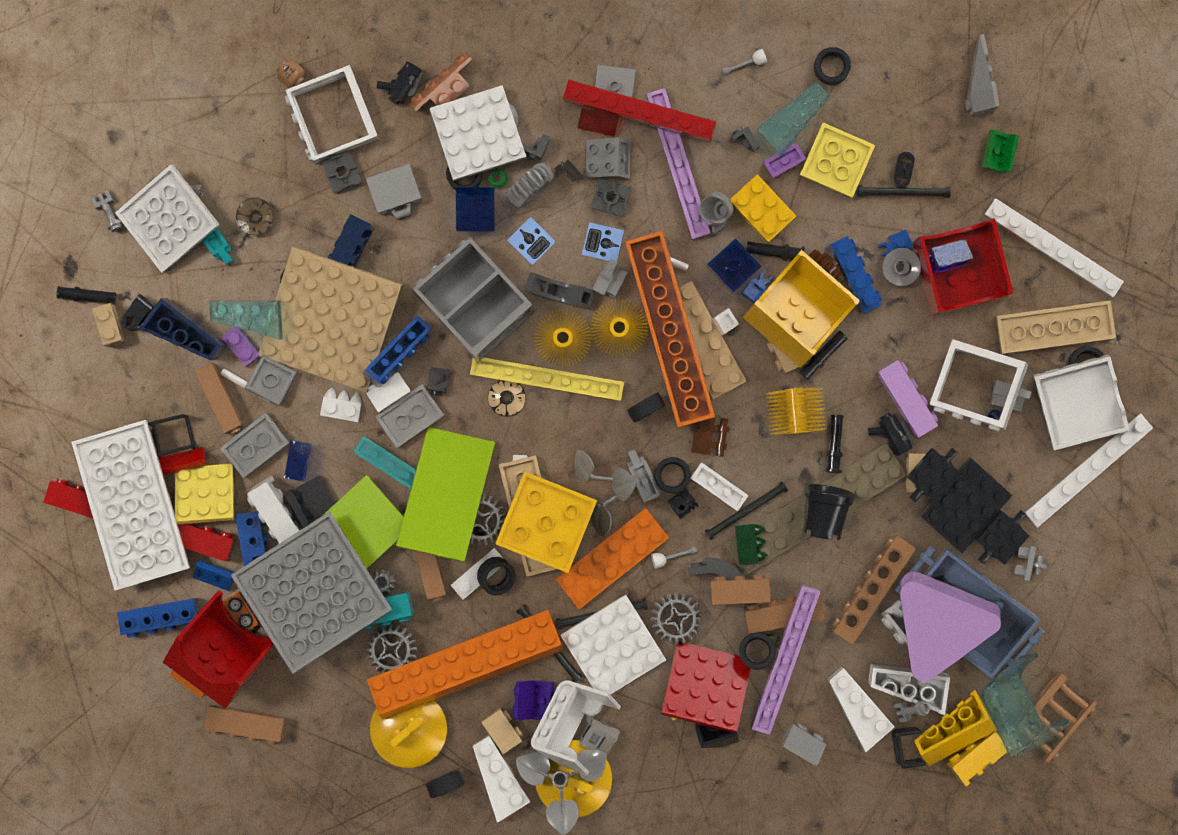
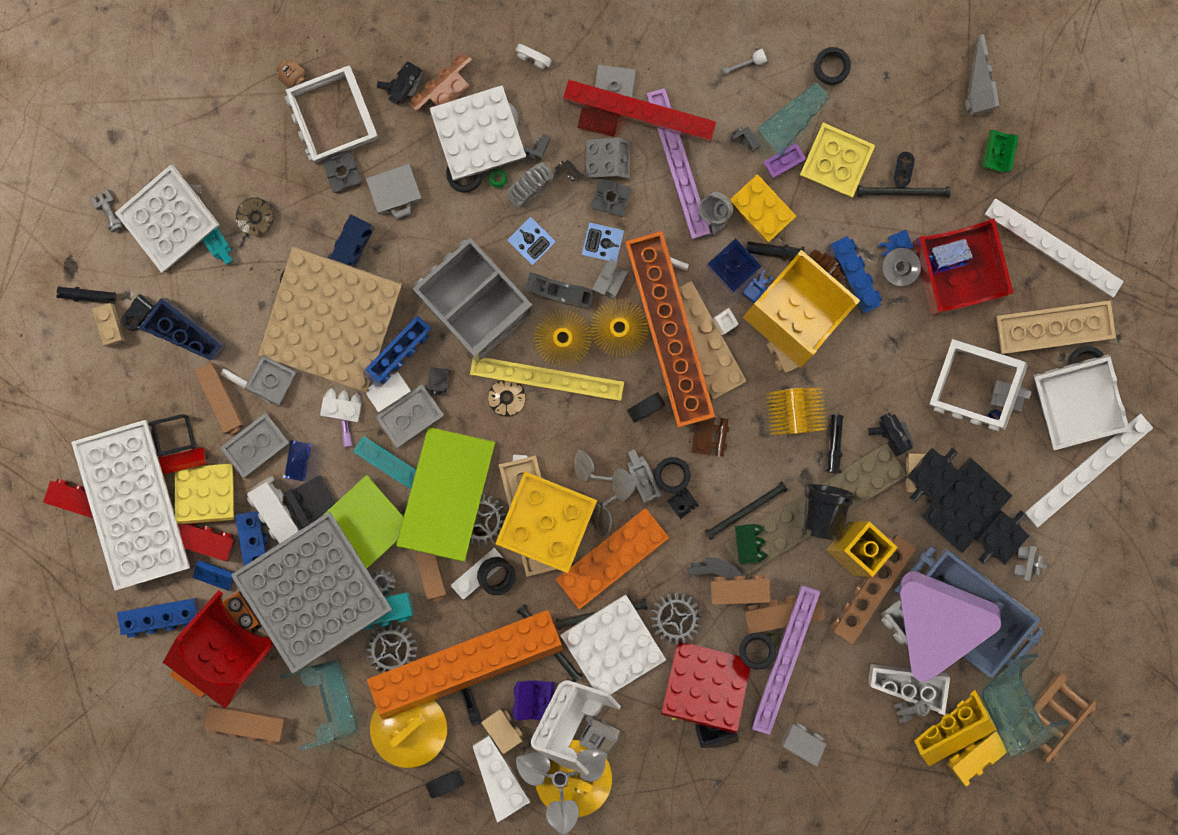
(240, 346): medium lavender plate -> none
(251, 315): clear light blue wing -> none
(335, 699): none -> clear light blue windscreen
(346, 437): none -> lavender pin
(471, 706): none -> black piece
(475, 209): clear blue brick -> none
(540, 60): none -> white plate
(659, 559): hinge -> none
(719, 486): white plate -> none
(820, 358): black pin -> none
(861, 549): none -> yellow brick
(863, 715): white wedge -> none
(900, 760): black piece -> none
(907, 399): lavender brick -> none

